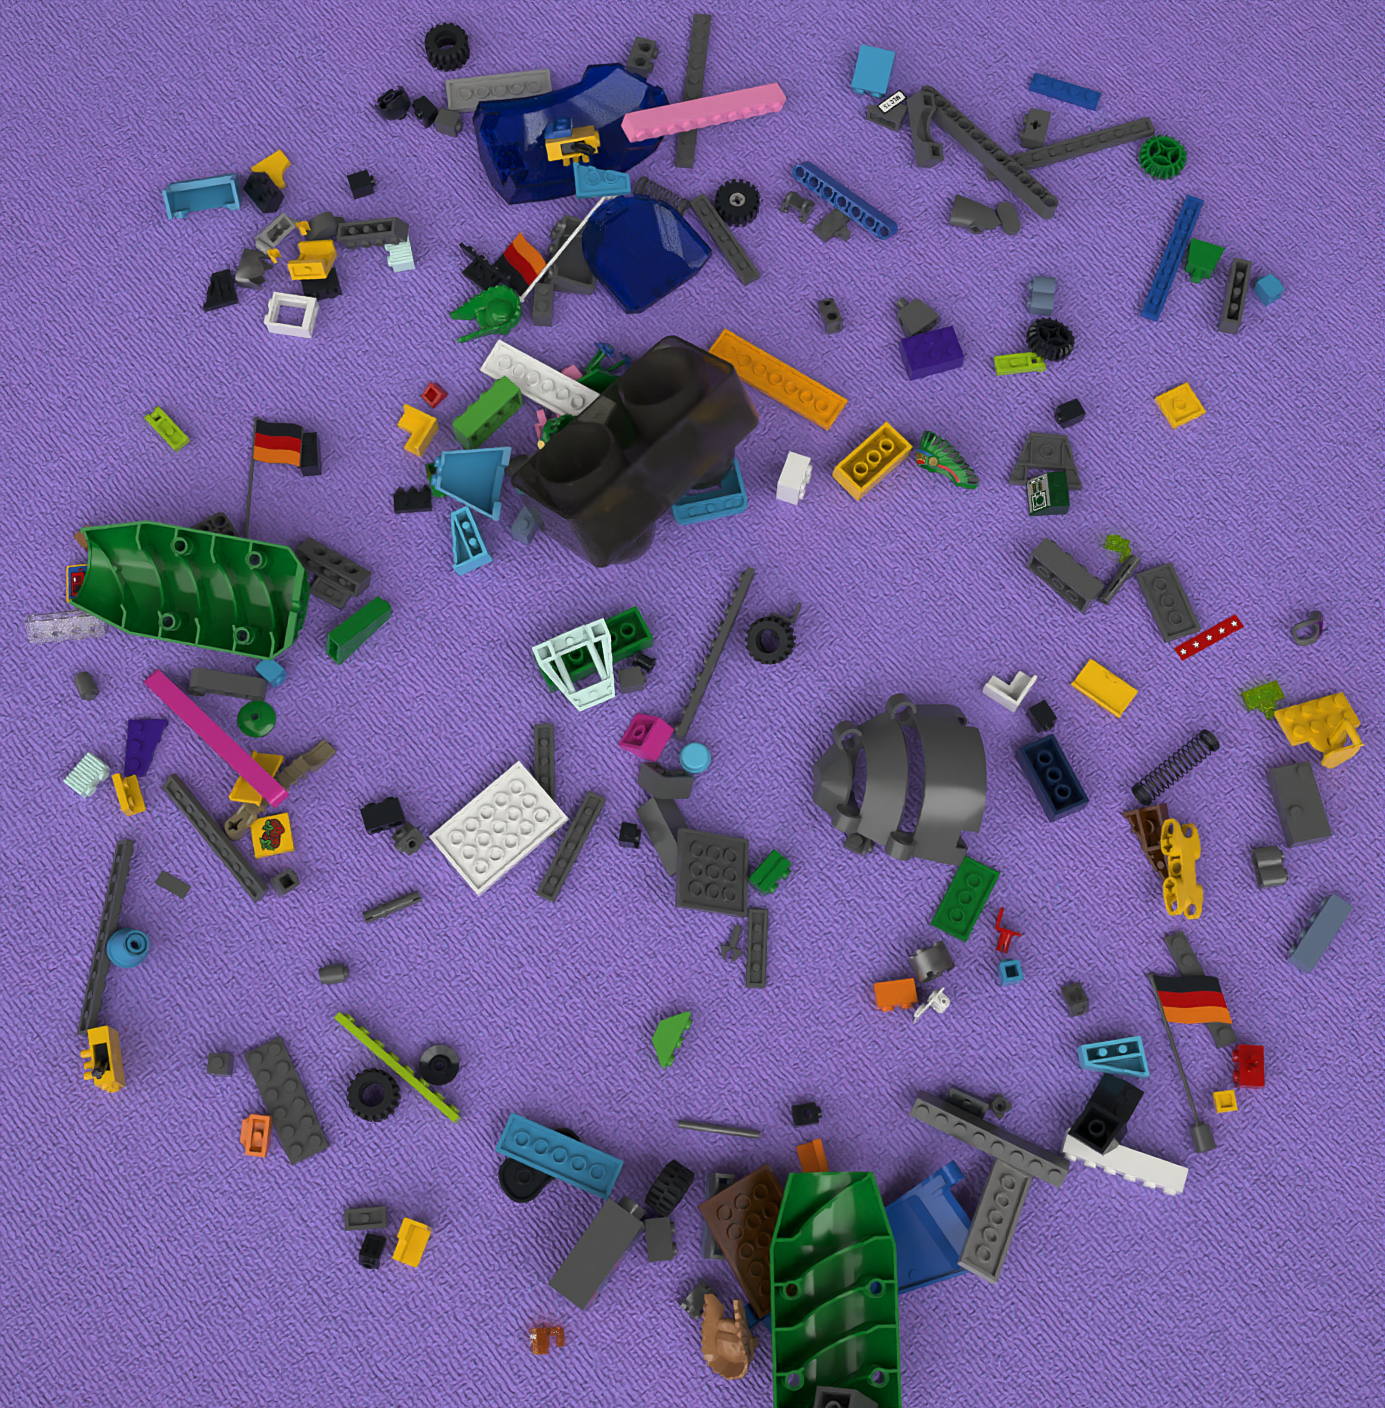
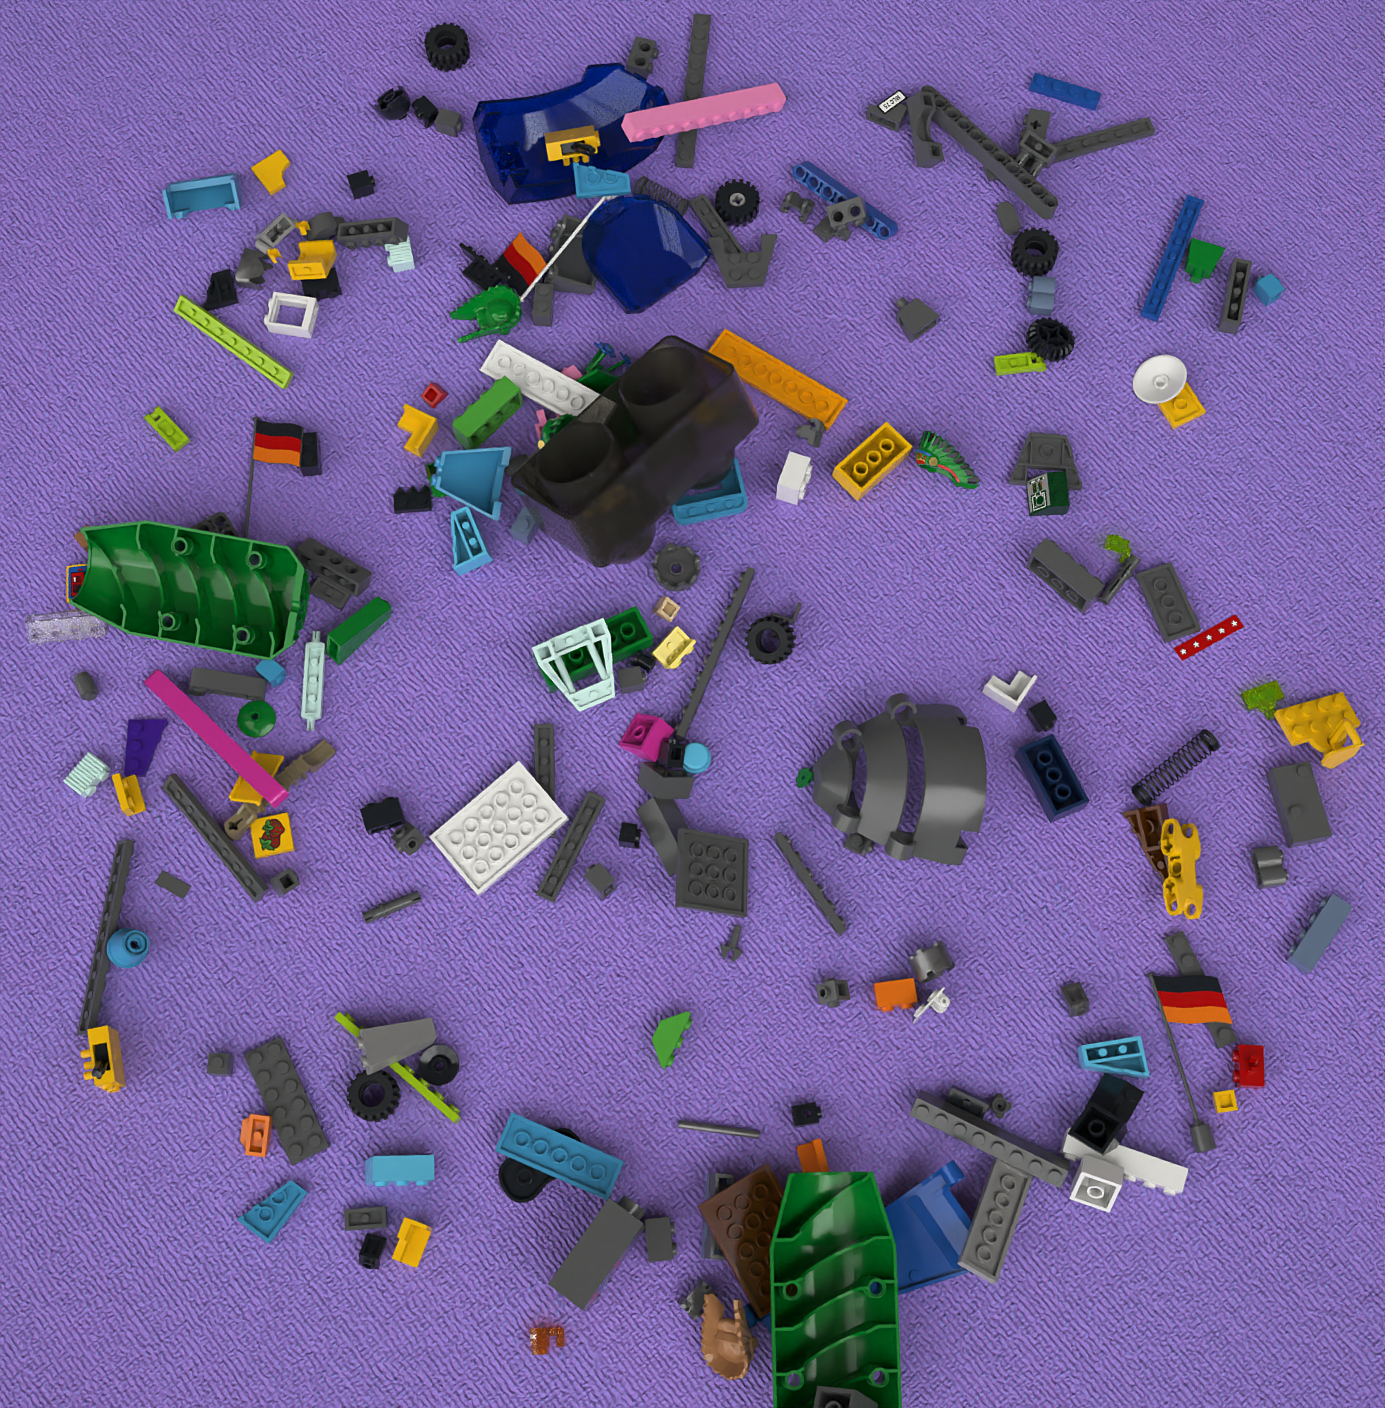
(233, 341): none -> lime plate
(263, 192): black brick -> none
(273, 1213): none -> dark azure wing
(313, 681): none -> light aqua plate
(334, 974): dark grey brick -> none
(393, 1042): none -> light grey slope
(400, 1170): none -> medium azure wedge
(466, 92): light grey plate -> none
(559, 128): blue plate -> none
(600, 880): none -> dark grey brick
(666, 609): none -> tan slope
(669, 1188): black tyre -> none
(671, 754): none -> black brick
(672, 556): none -> dark grey plate
(673, 648): none -> light yellow bracket
(745, 268): none -> dark grey wing
(757, 948): dark grey tile -> none
(770, 873): green brick -> none
(804, 777): none -> green plant
(811, 434): none -> dark grey piece
(815, 891): none -> dark grey plate
(830, 316): flat silver leg -> none
(832, 992): none -> dark grey brick
(847, 208): none -> dark grey brick
(873, 71): dark azure slope -> none
(931, 353): dark purple brick -> none
(965, 899): green tile -> none
(973, 215): dark grey panel -> none
(1005, 935): red bracket -> none
(1009, 972): dark azure brick -> none
(1037, 240): none -> black tyre
(1038, 149): none -> dark grey brick
(1069, 413): black brick -> none
(1096, 1183): none -> white brick
(1102, 689): yellow door -> none
(1159, 379): none -> white hat
(1160, 163): green gear -> none
(1316, 621): dark grey piece -> none

